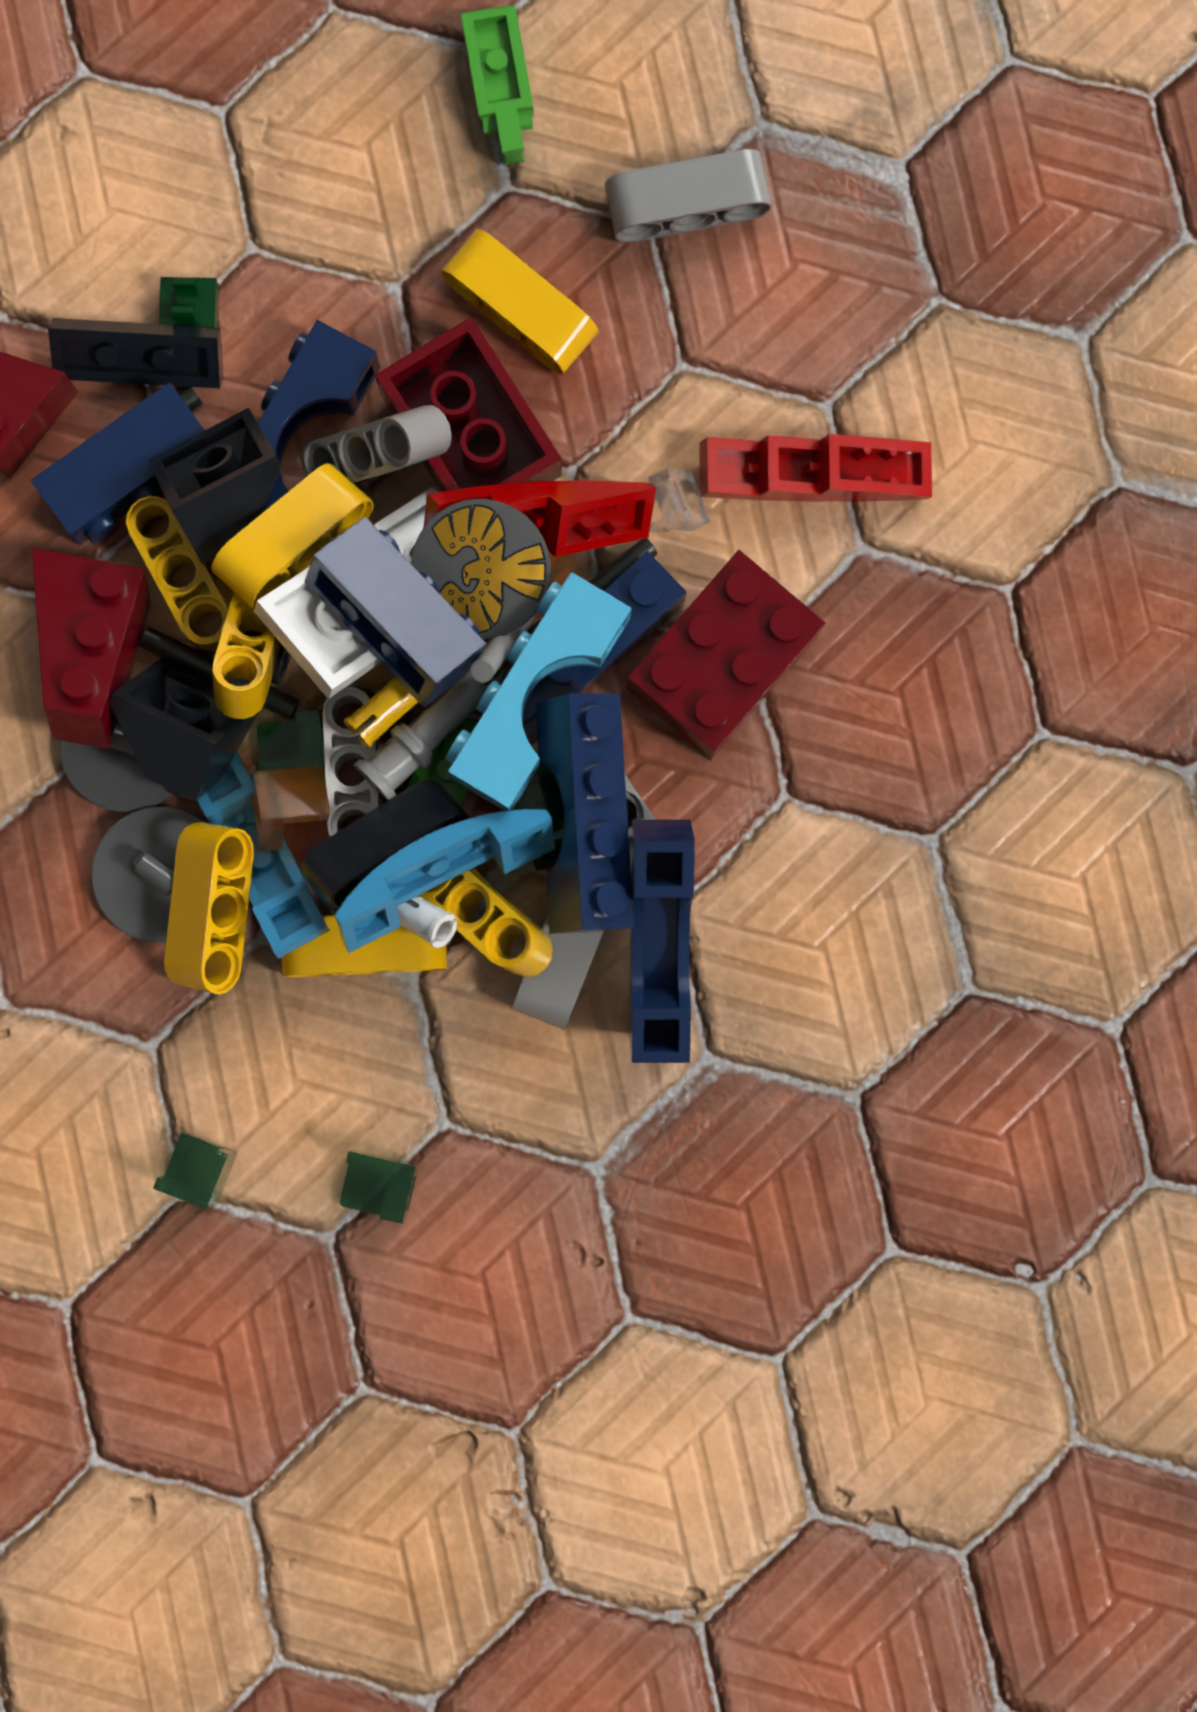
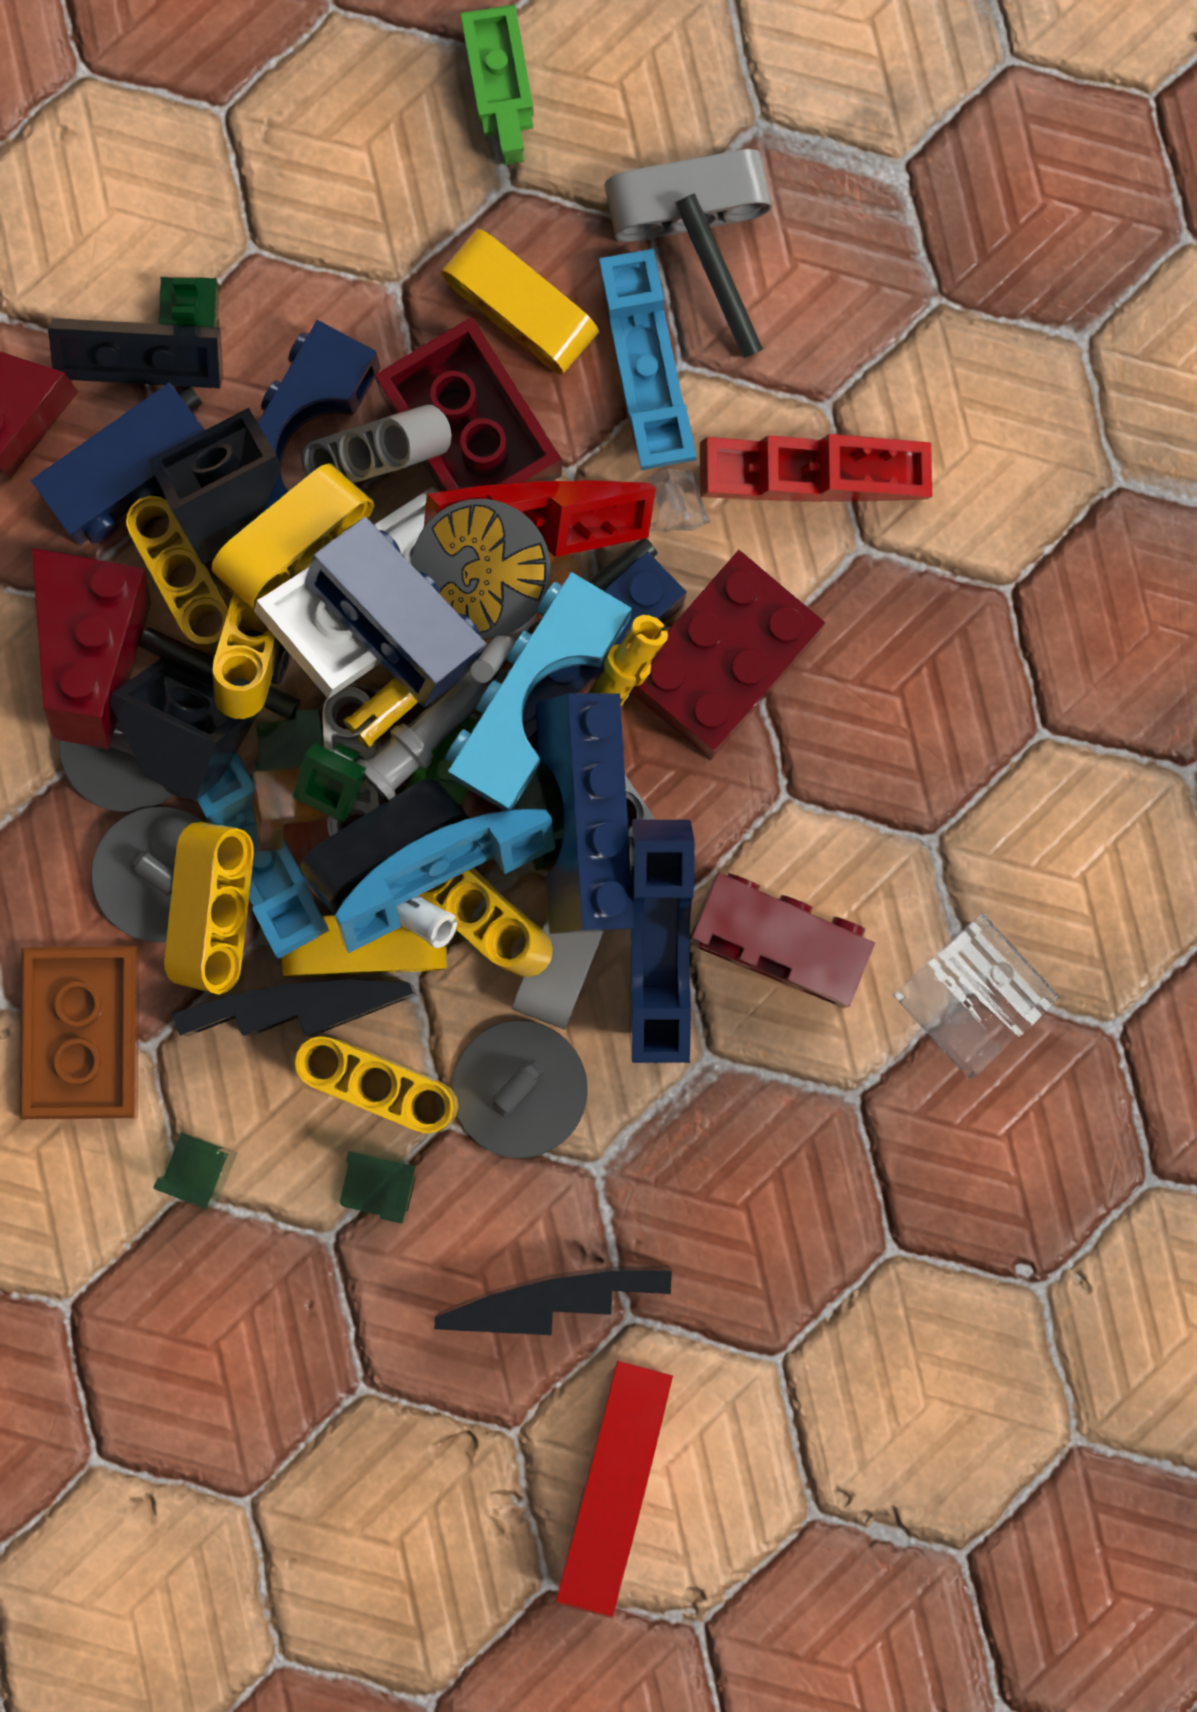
(79, 1032): none -> dark orange tile
(316, 1004): none -> black slope
(330, 780): none -> dark green tile
(349, 1080): none -> yellow beam
(520, 1089): none -> dark grey shield
(531, 1304): none -> black slope
(614, 1489): none -> red slope
(630, 661): none -> yellow pin
(646, 360): none -> dark azure slope
(718, 275): none -> pearl dark grey bar
(782, 940): none -> dark red wedge
(976, 996): none -> clear slope

